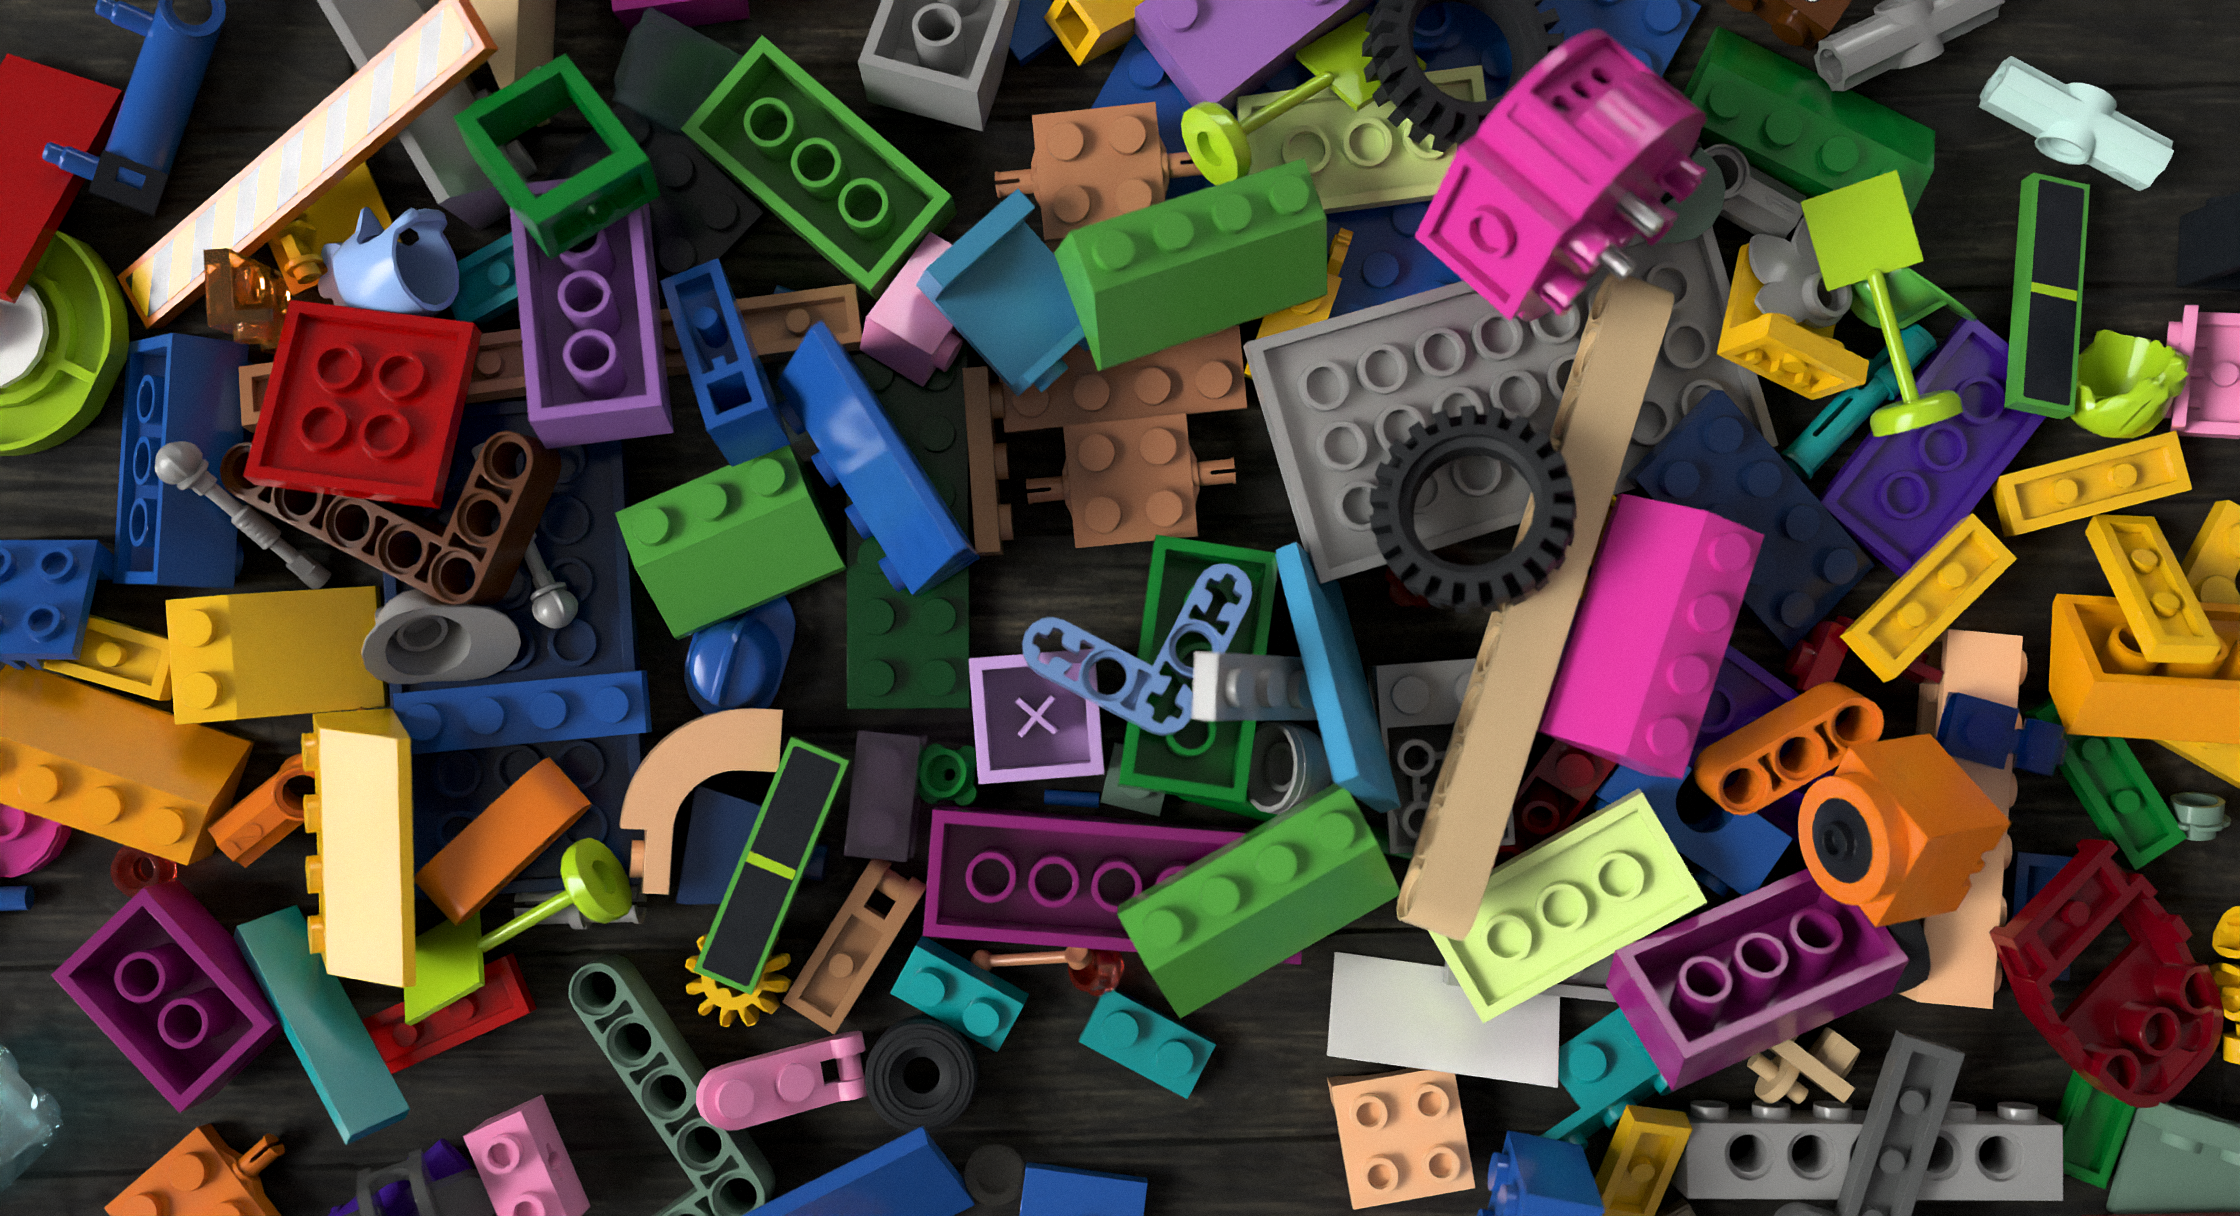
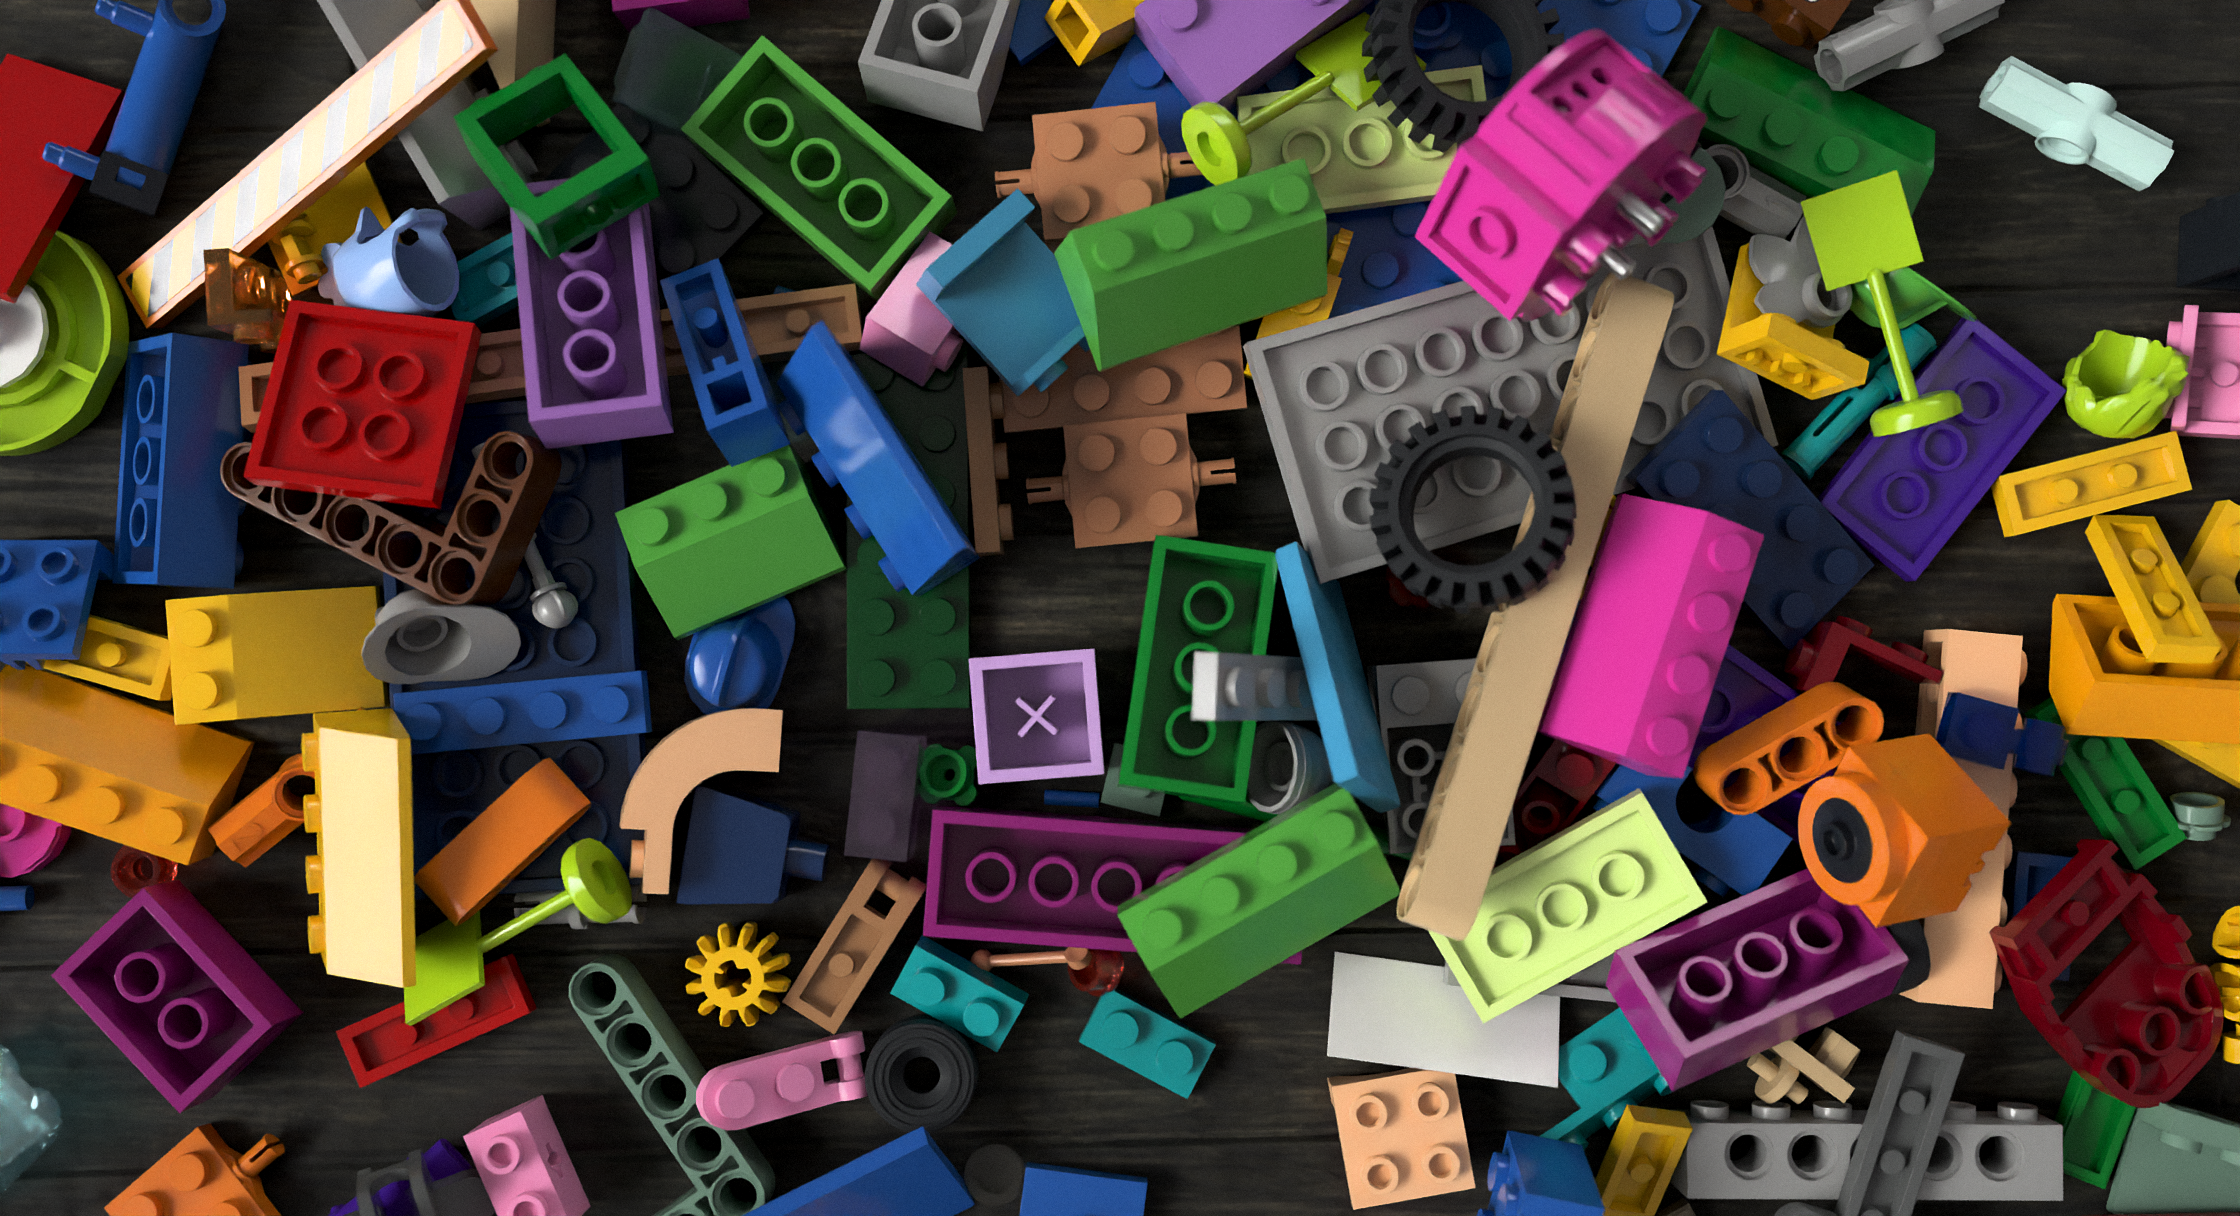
(183, 465): light grey piece -> none
(321, 1025): teal tile -> none
(772, 865): black tile -> none
(1142, 677): medium blue beam -> none
(1928, 598): yellow plate -> none
(2047, 296): tile -> none

